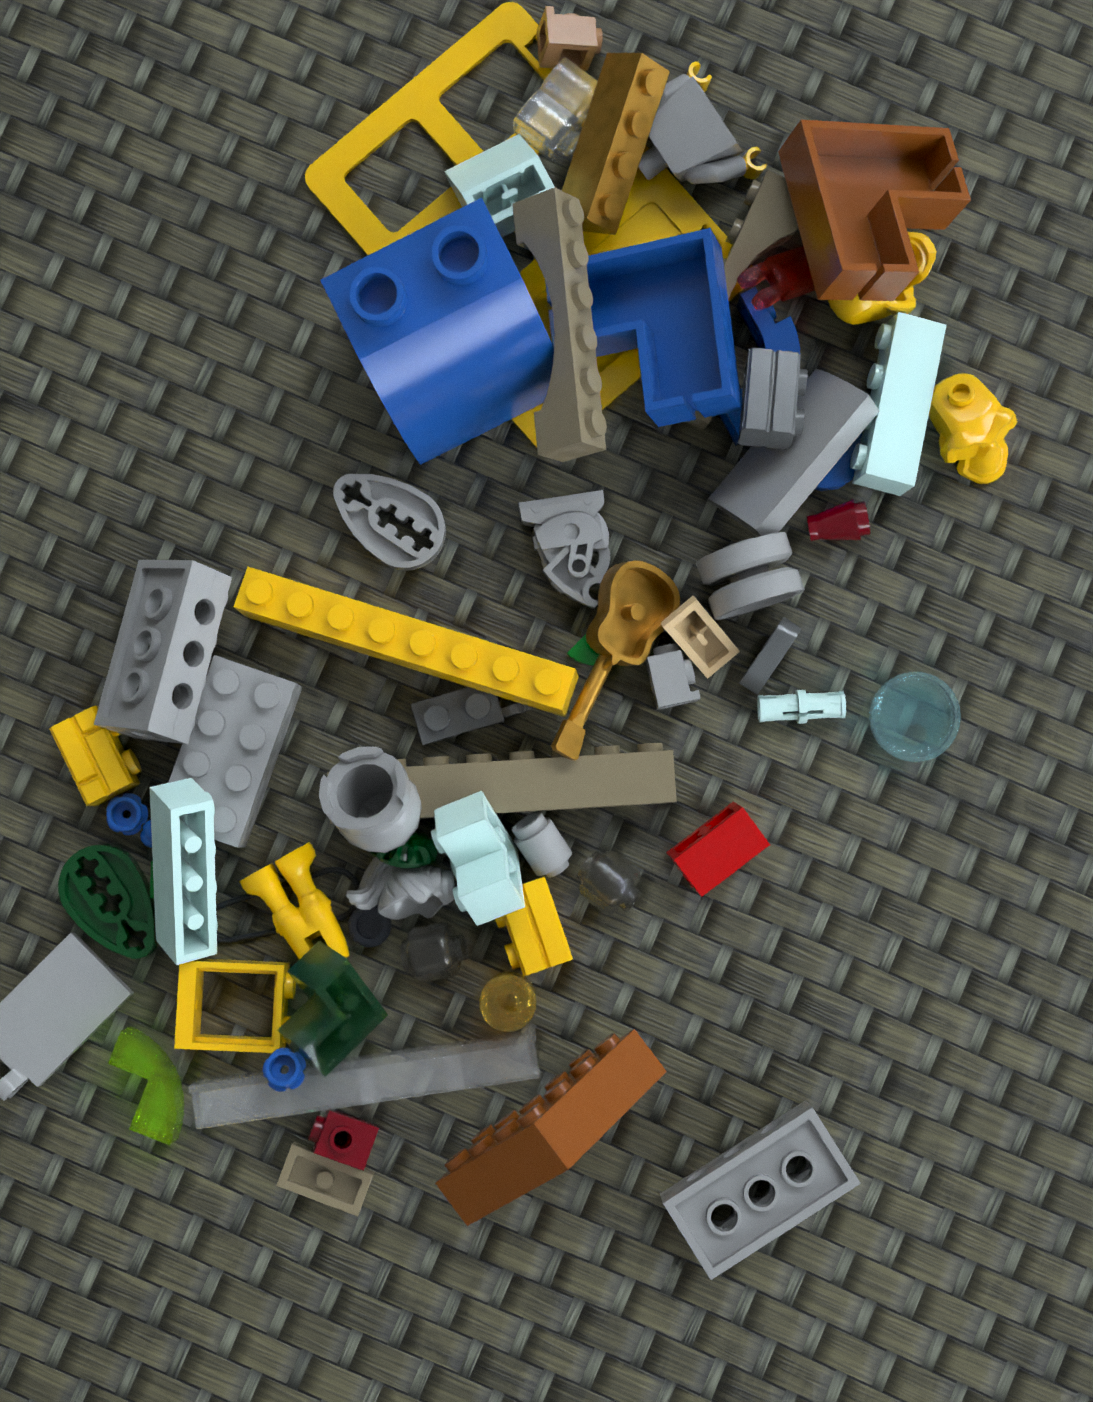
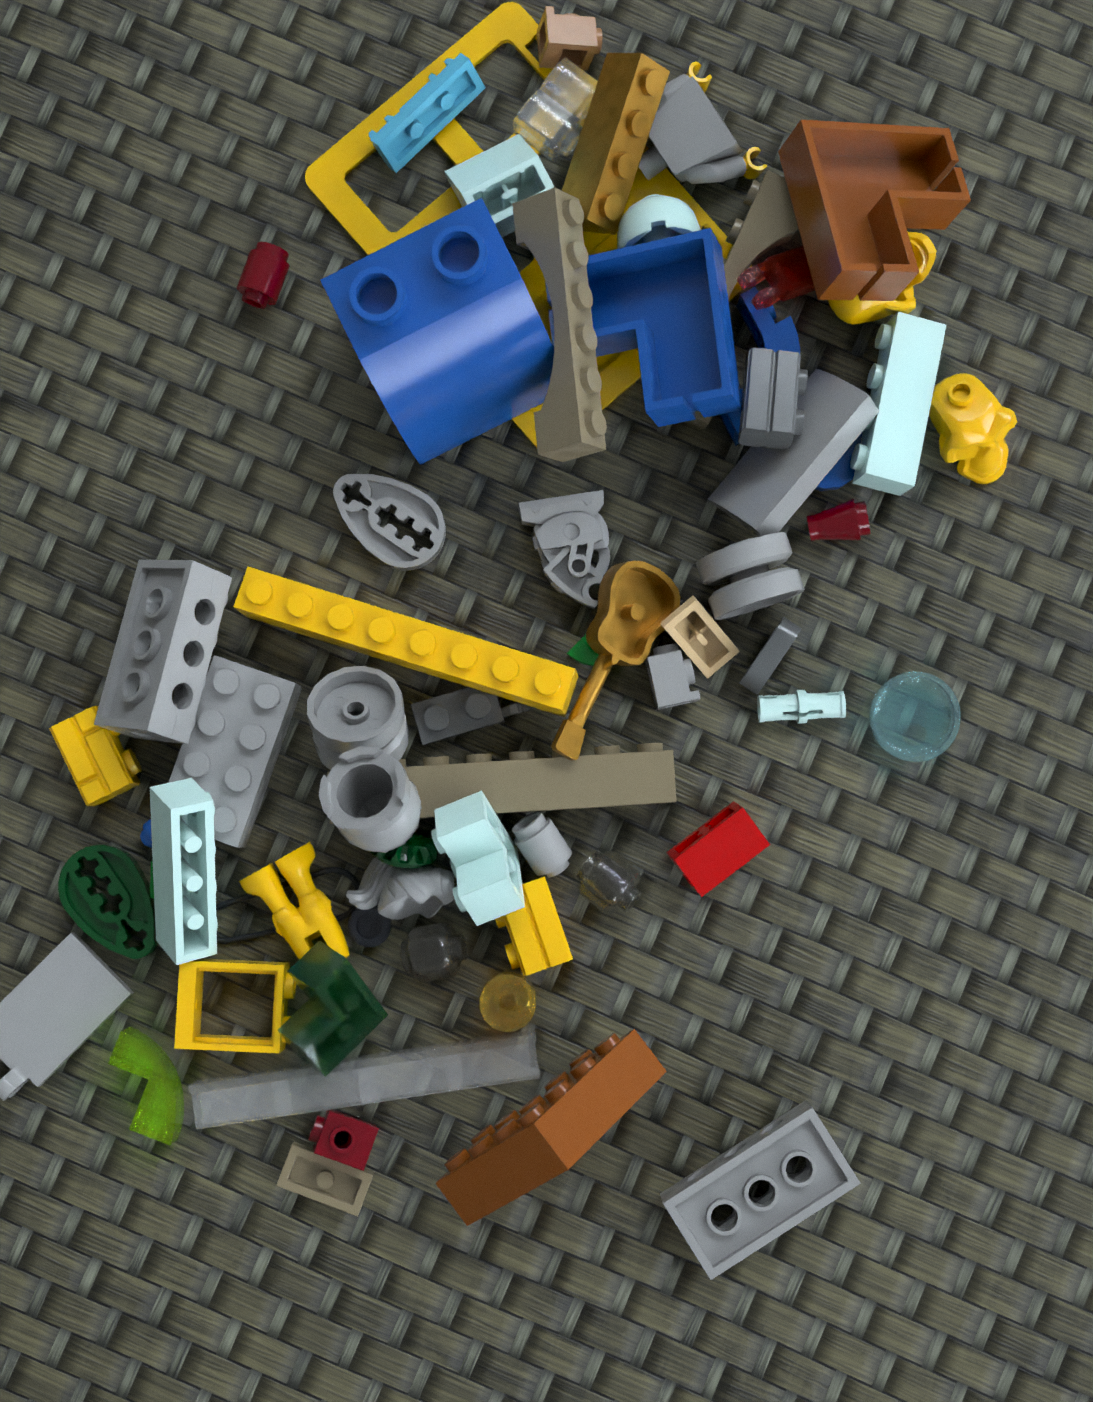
(115, 811): blue plate -> none
(263, 275): none -> dark red brick
(273, 1065): blue plate -> none
(357, 710): none -> light grey wheel
(427, 112): none -> medium azure plate
(655, 219): none -> light aqua cylinder

